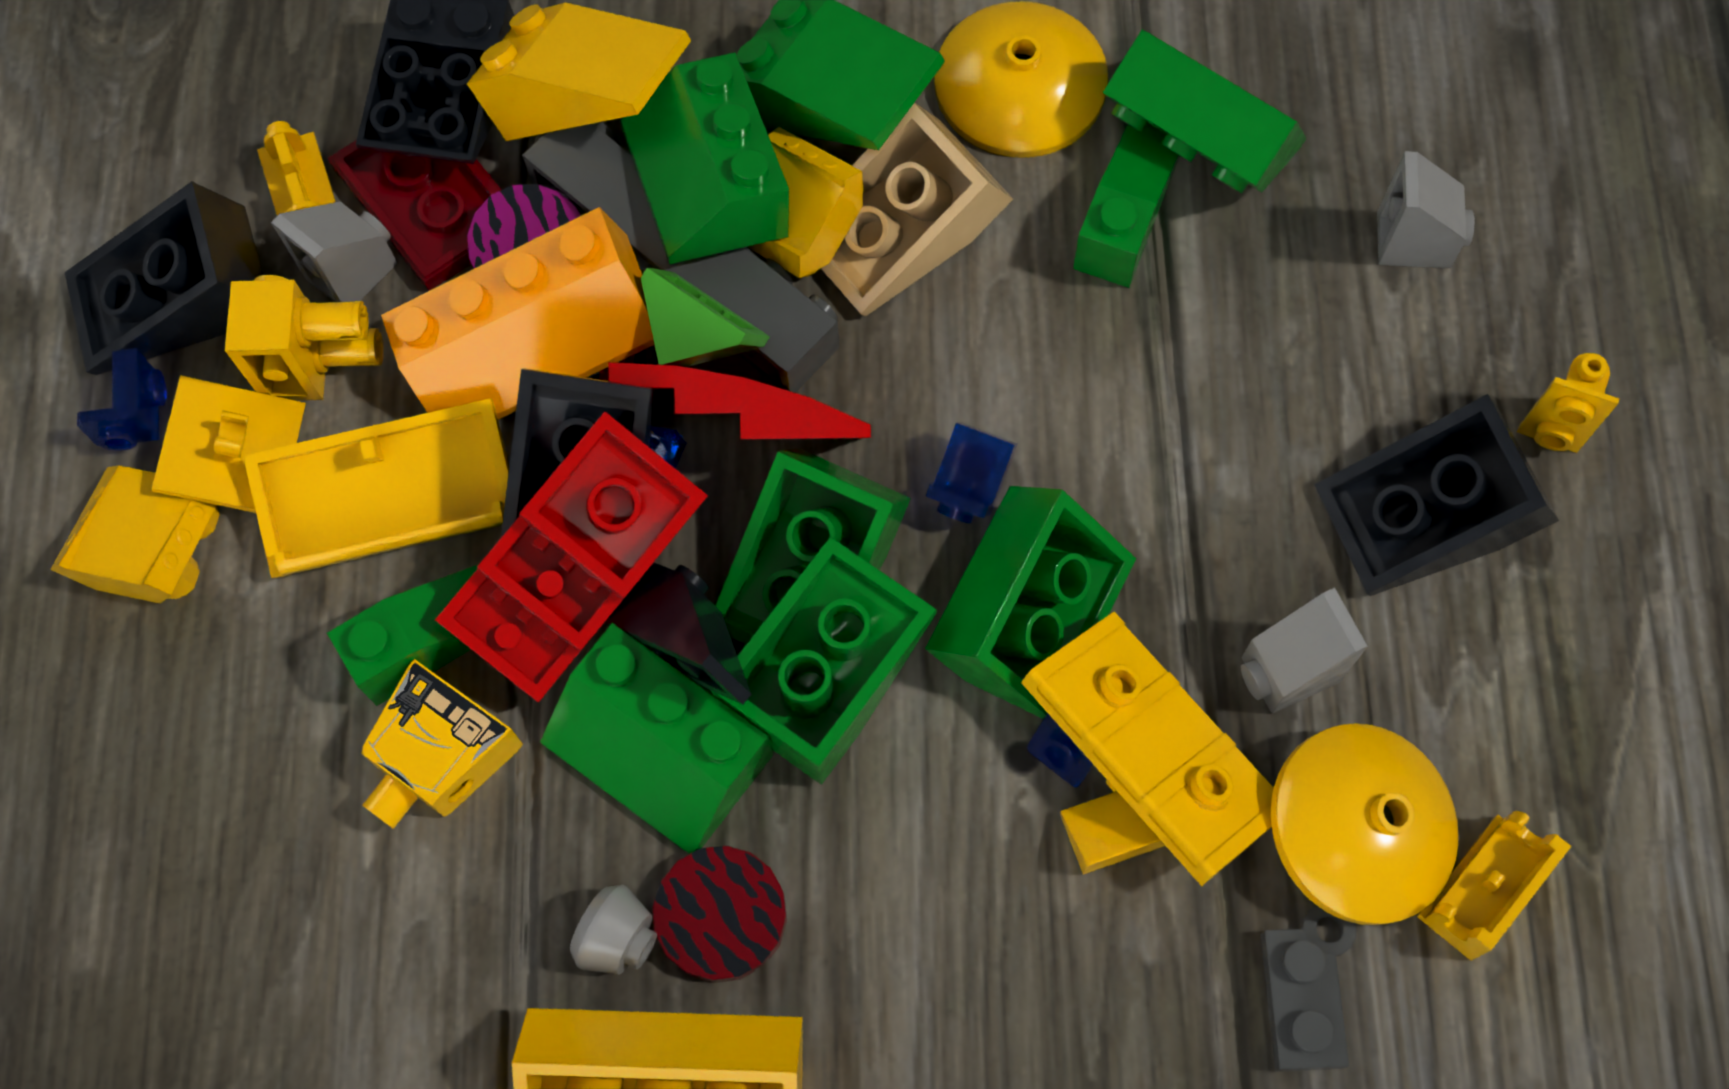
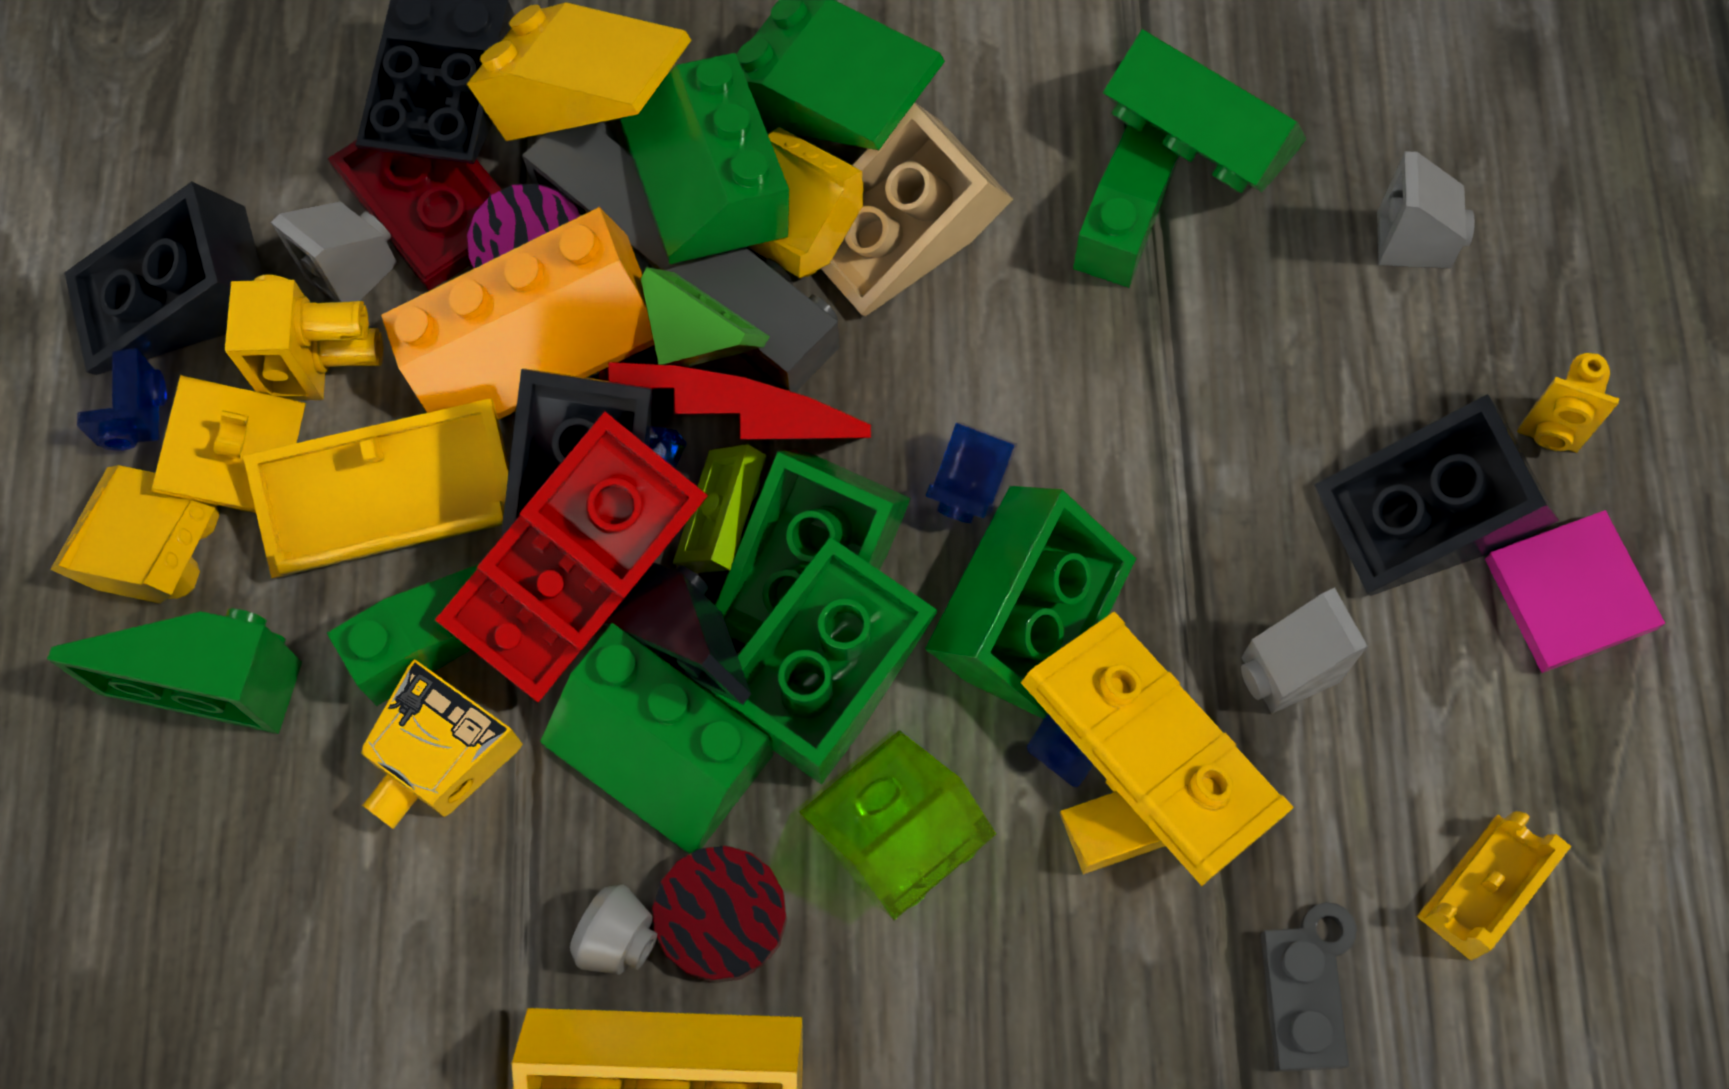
(193, 666): none -> green slope
(294, 169): yellow hinge -> none
(716, 527): none -> lime plate
(899, 823): none -> clear neon green slope
(1017, 103): yellow dish -> none
(1335, 828): yellow dish -> none
(1574, 591): none -> dark pink tile

